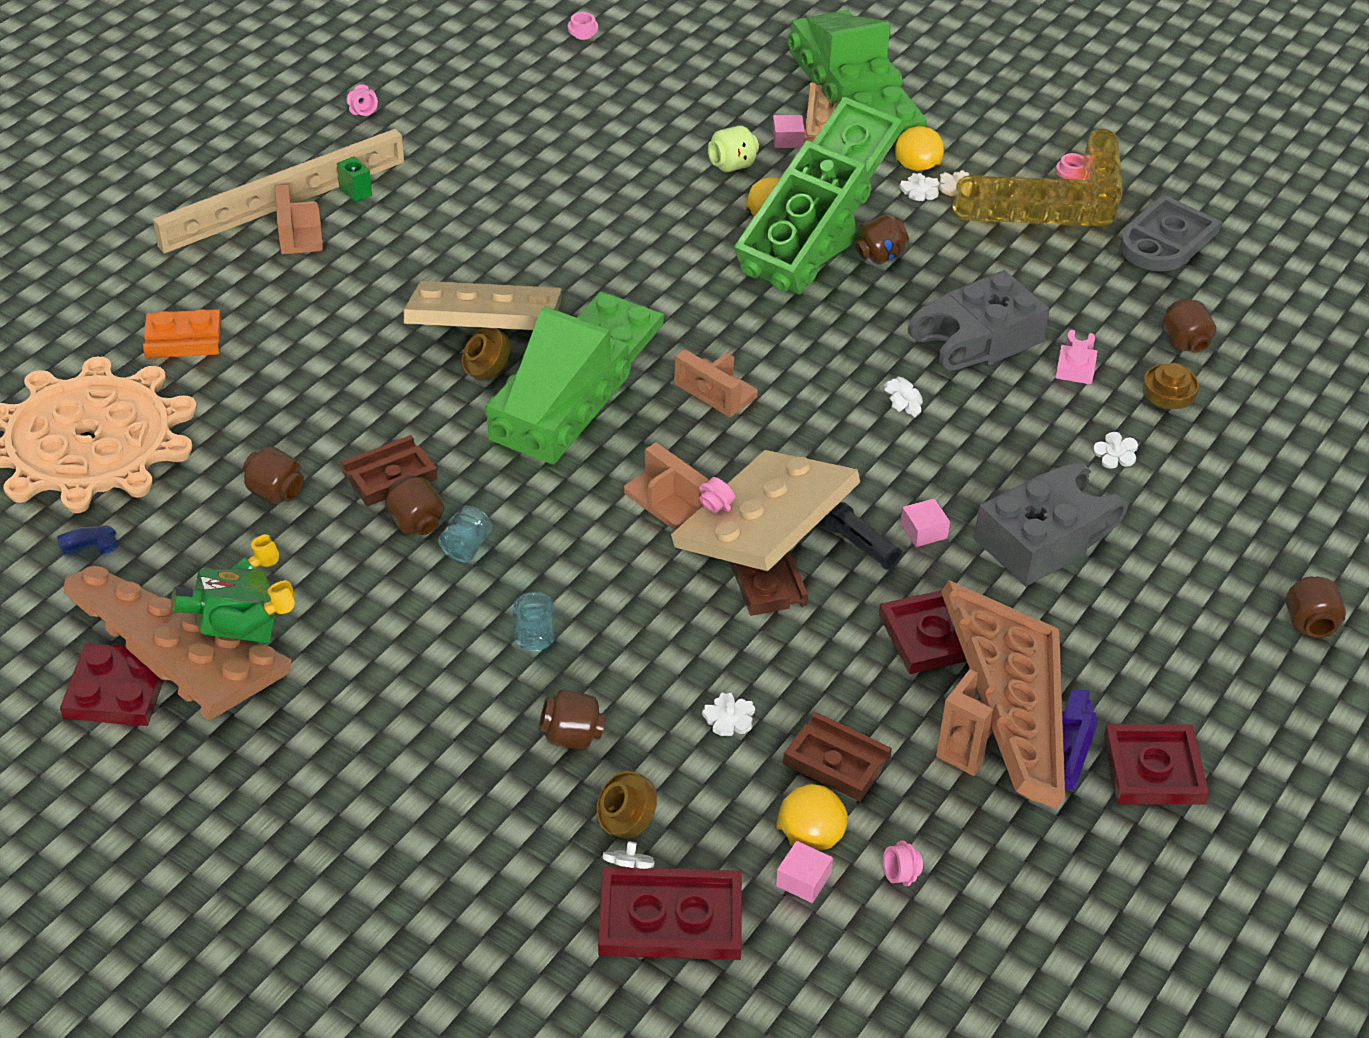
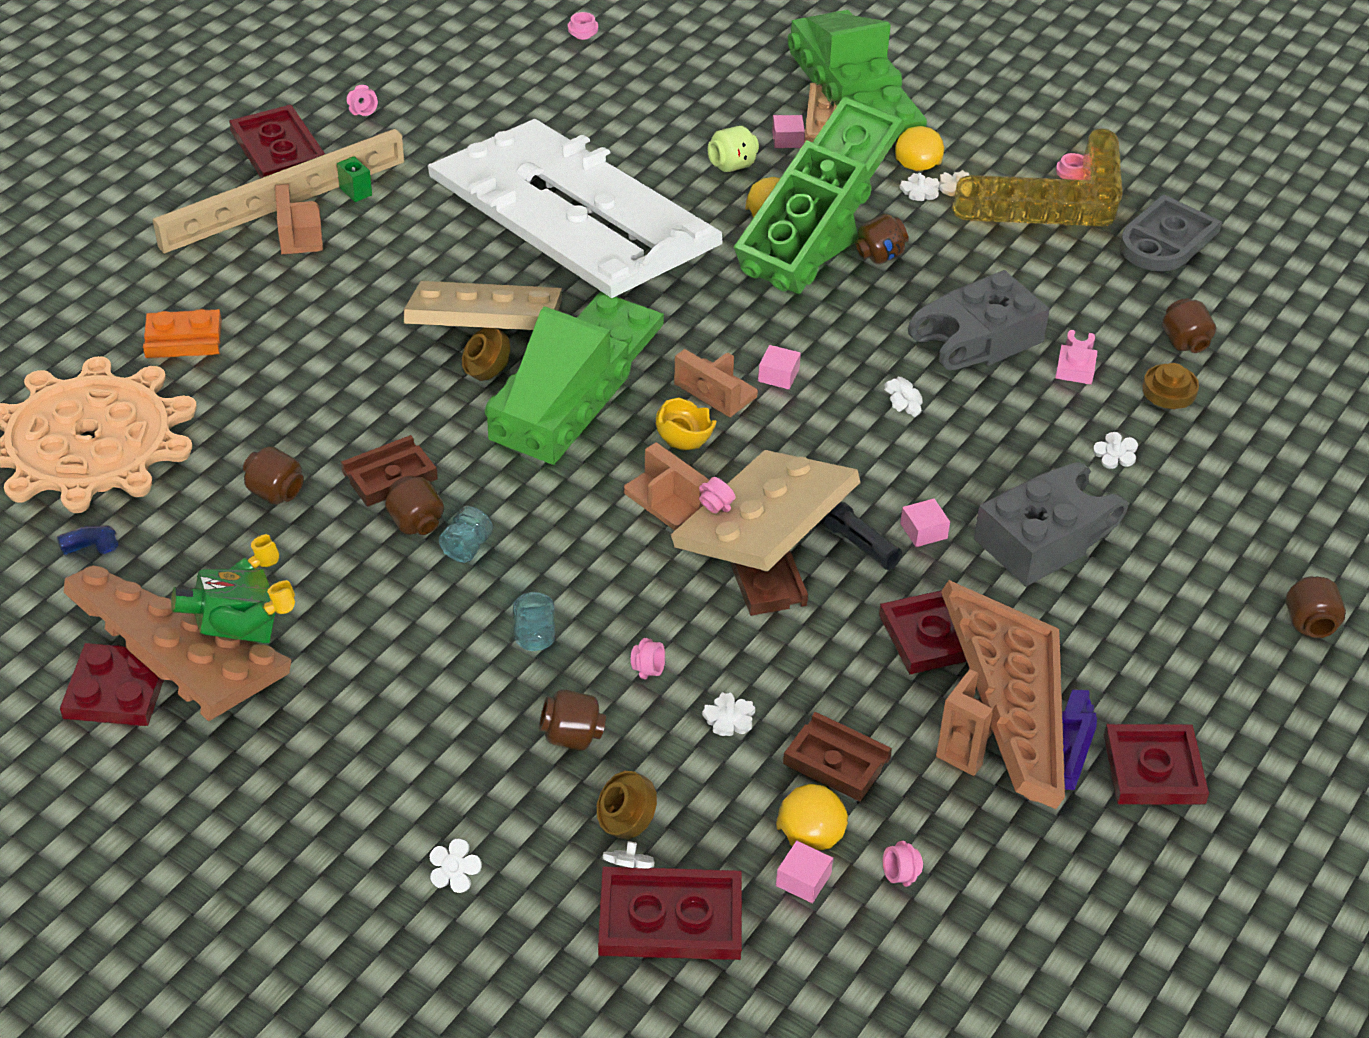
(275, 140): none -> dark red plate
(454, 866): none -> white plant
(497, 181): none -> white piece
(648, 658): none -> bright pink plate
(684, 424): none -> yellow hair
(779, 367): none -> bright pink piece

